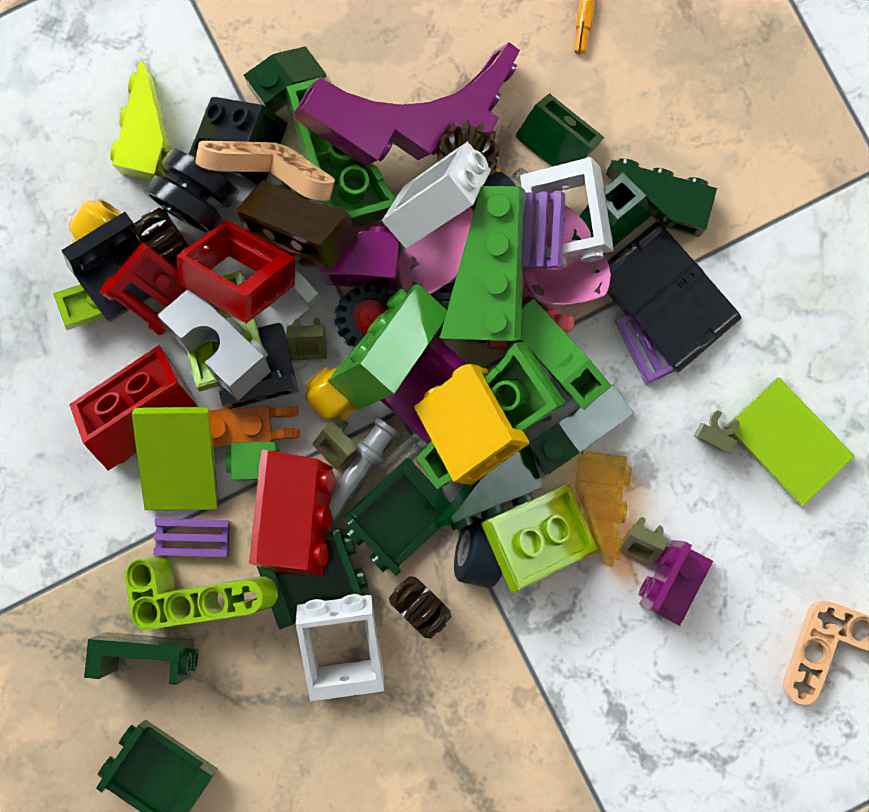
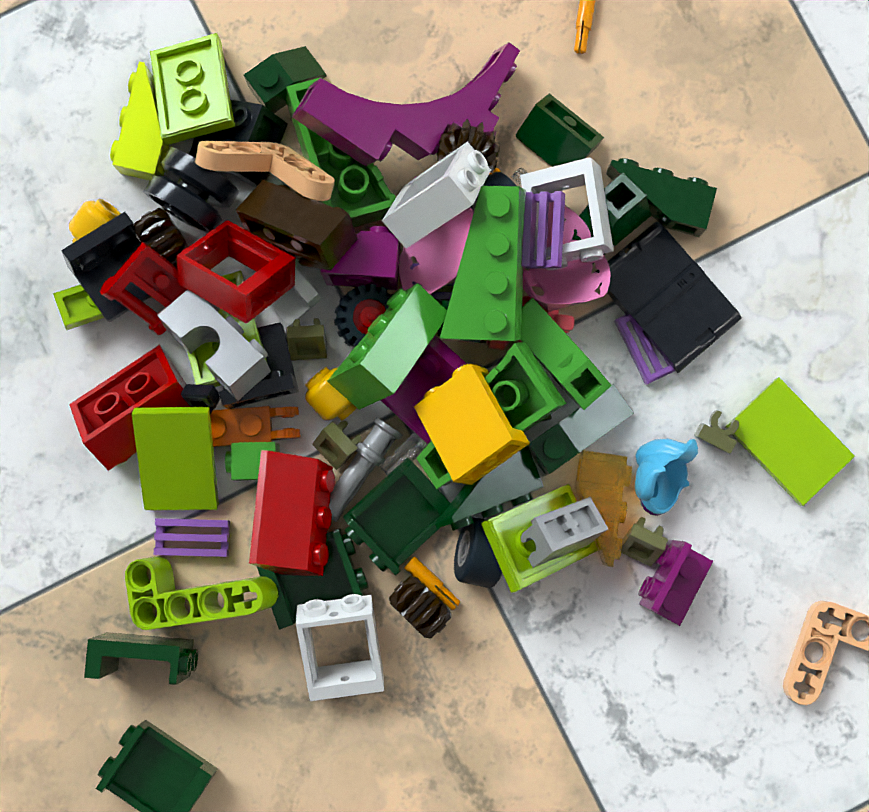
(191, 89): none -> tile
(201, 396): none -> black tile
(430, 580): none -> light orange piece
(564, 531): none -> light grey hinge
(662, 473): none -> medium azure hair

